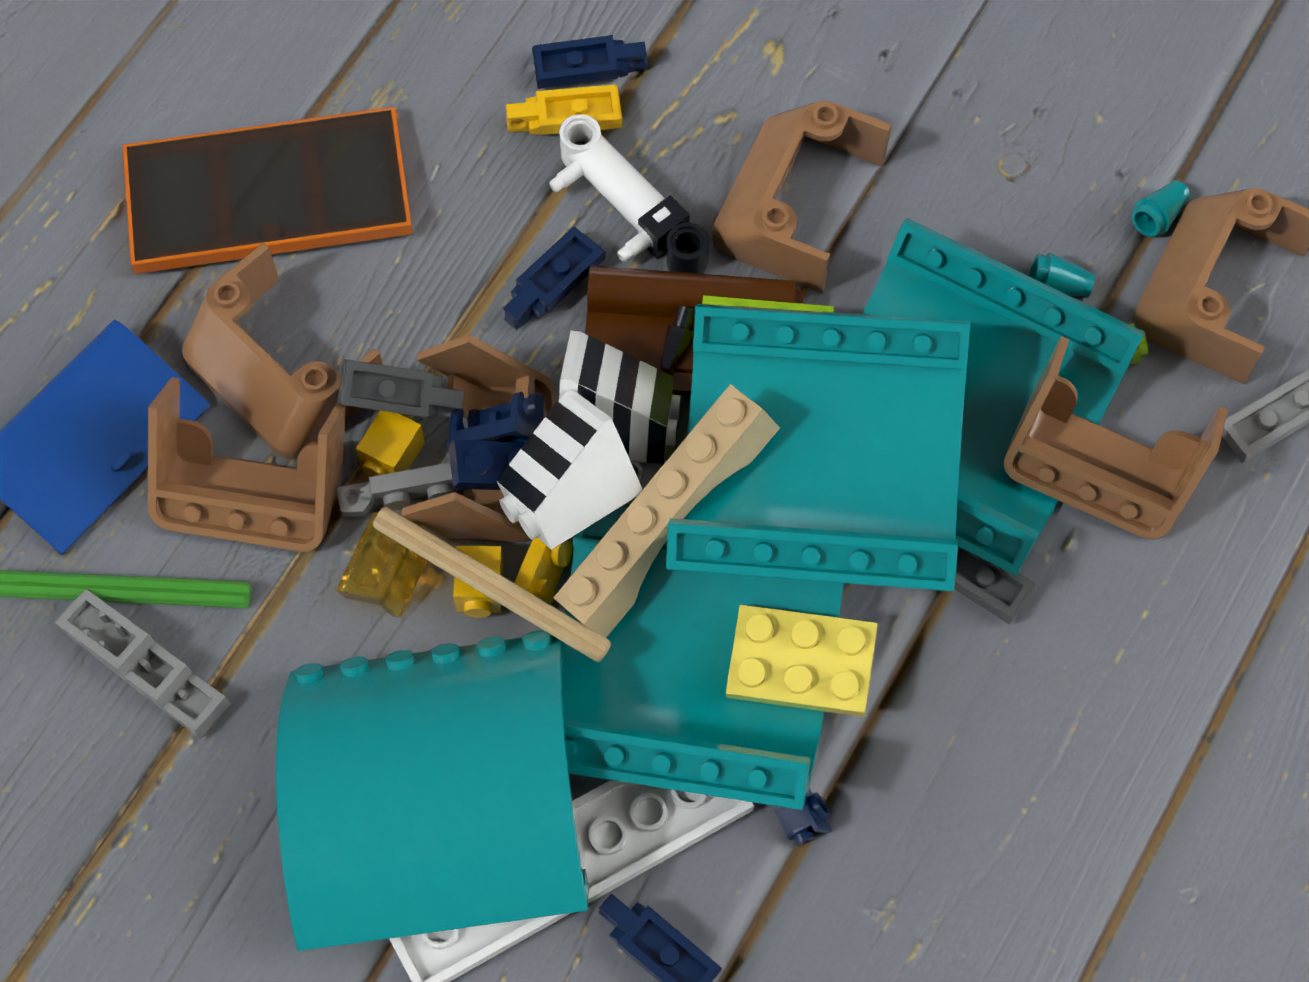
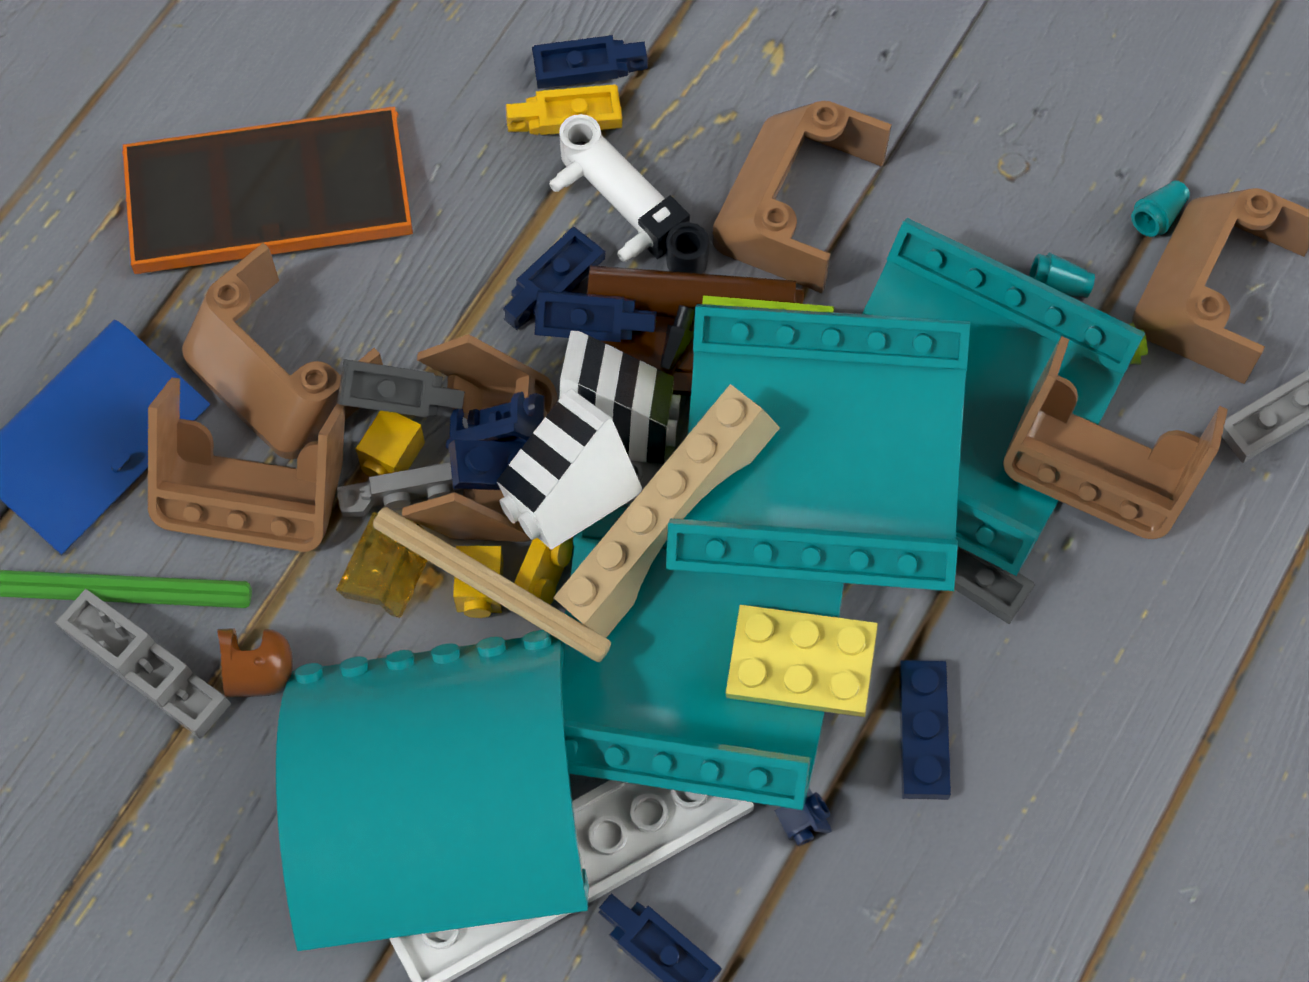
(254, 671): none -> dark orange helmet
(594, 315): none -> dark blue hinge
(924, 730): none -> dark blue plate

